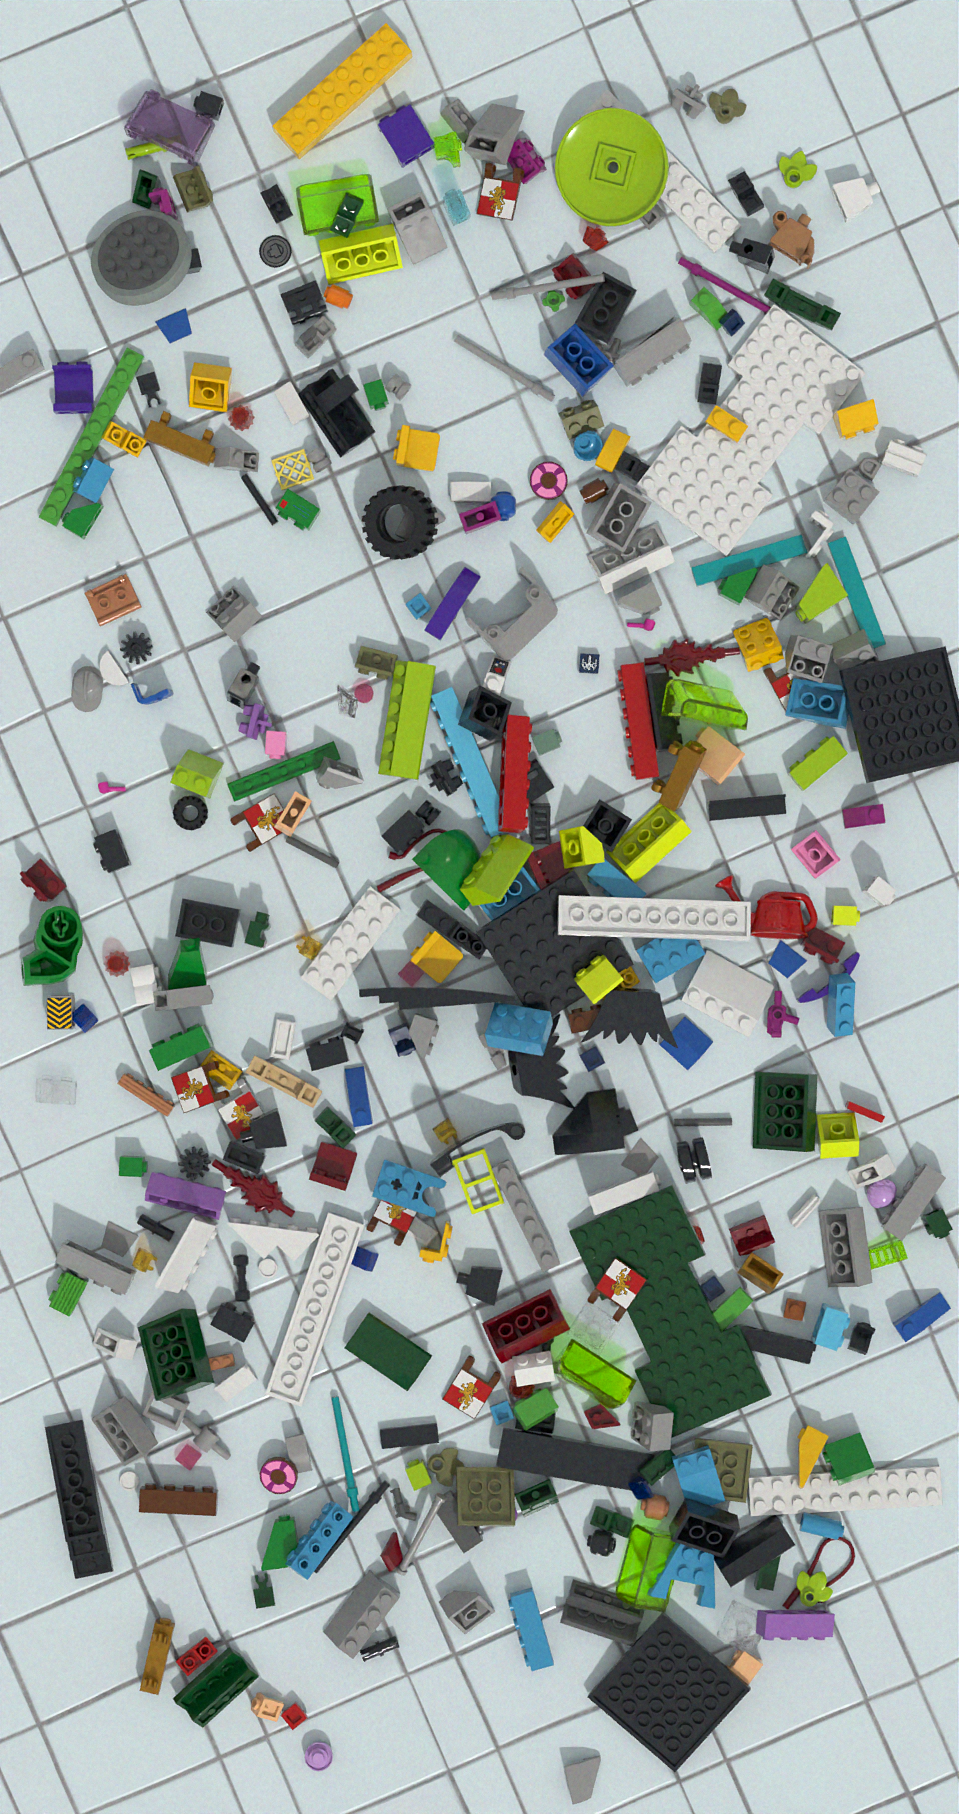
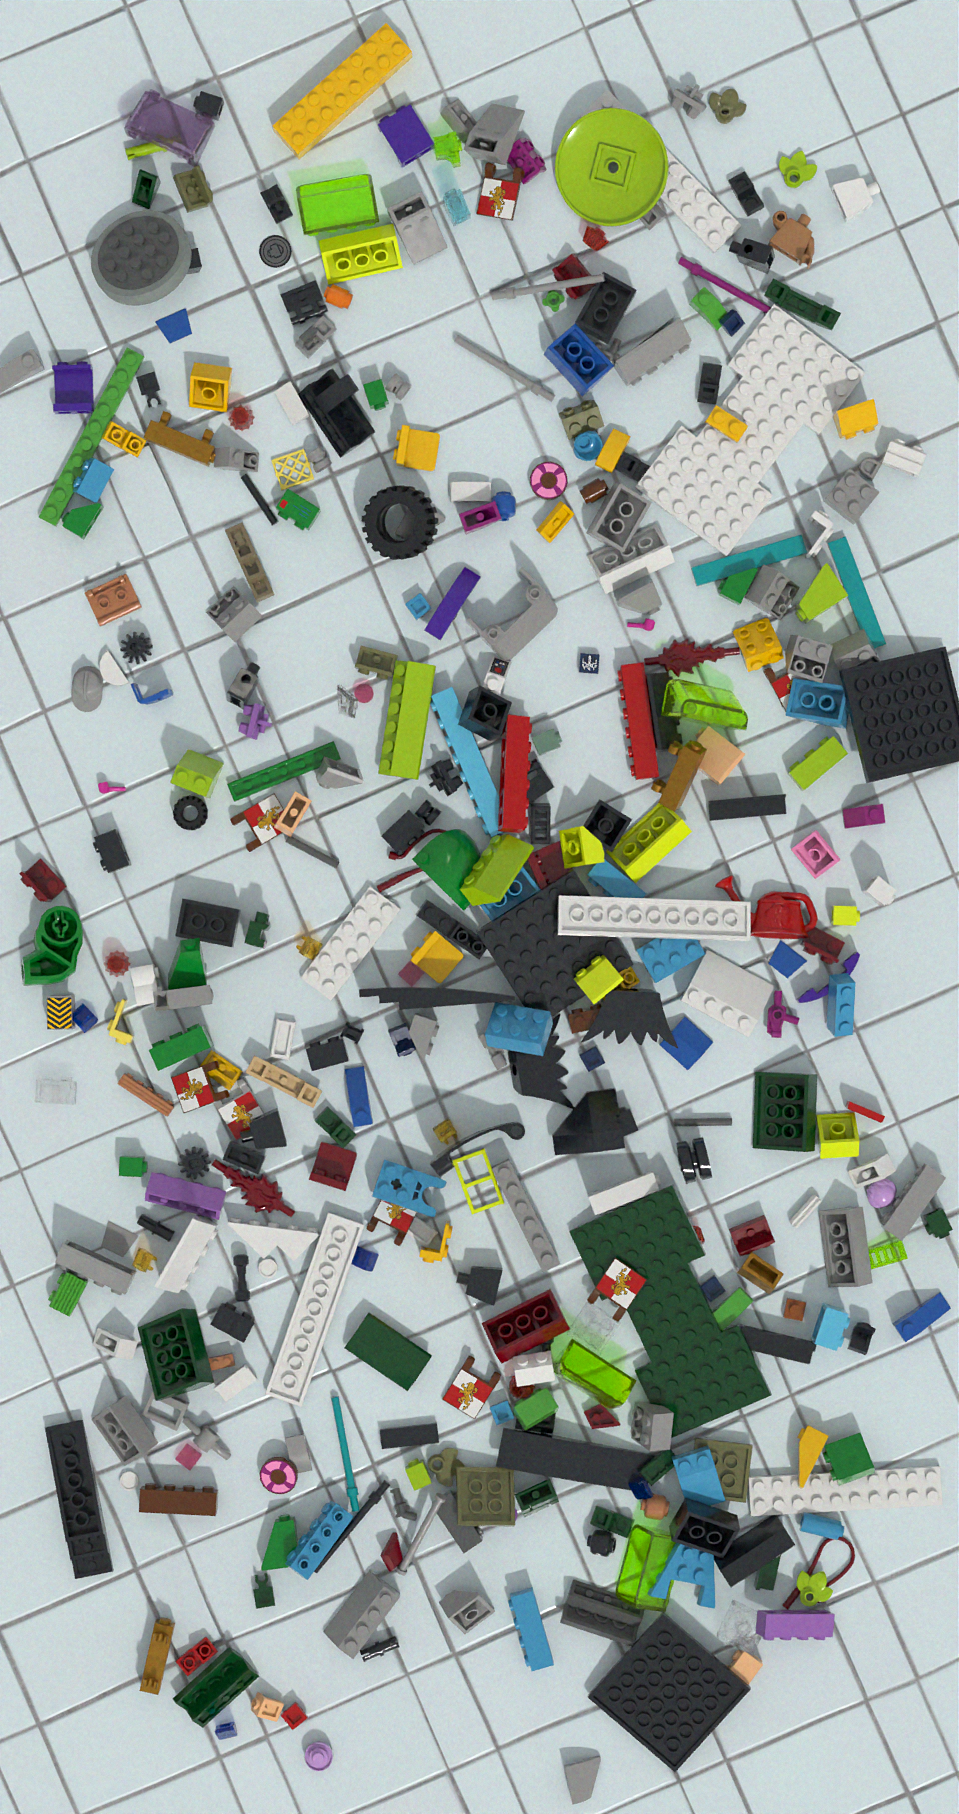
(121, 1036): none -> light yellow bracket
(165, 200): magenta bracket -> none
(226, 1730): none -> clear blue slope
(249, 562): none -> dark tan slope
(275, 744): bright pink brick -> none
(346, 214): dark green slope -> none
(640, 1158): light grey sticker -> none

